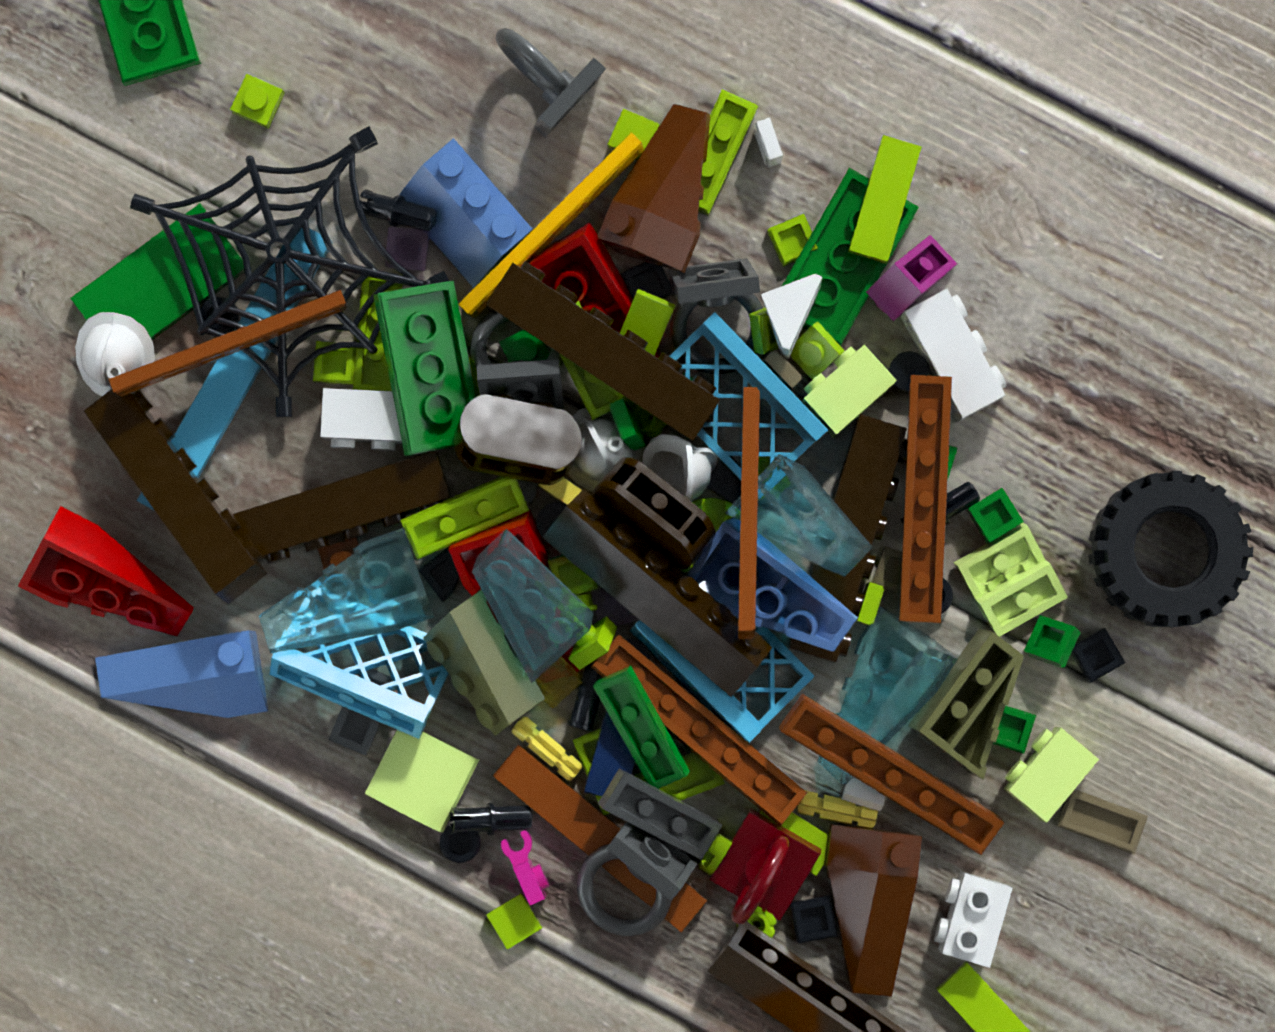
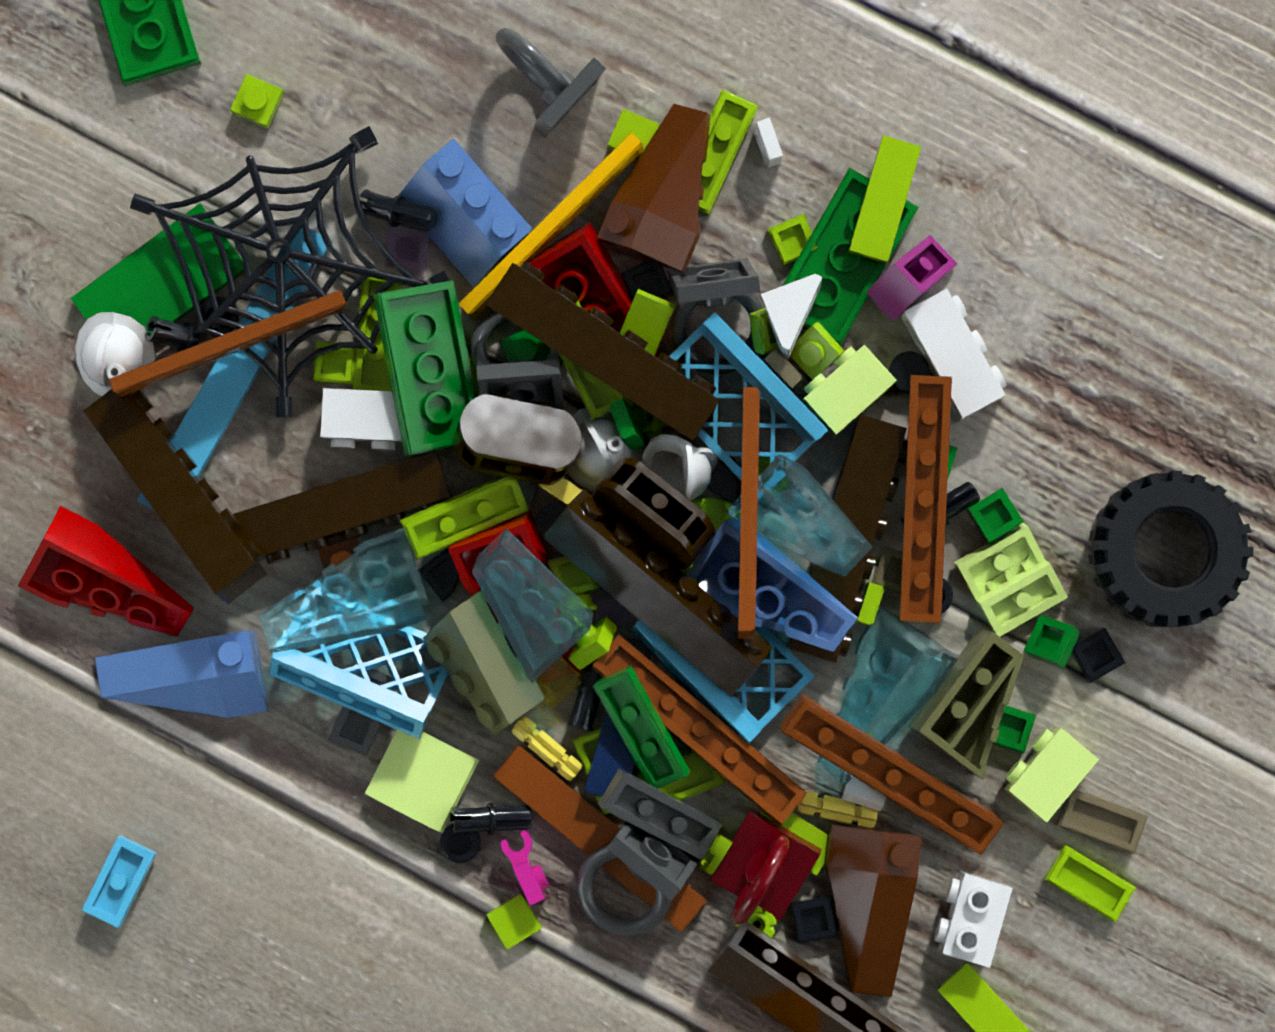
(119, 881): none -> medium azure plate
(172, 333): none -> black pin
(1089, 883): none -> lime tile

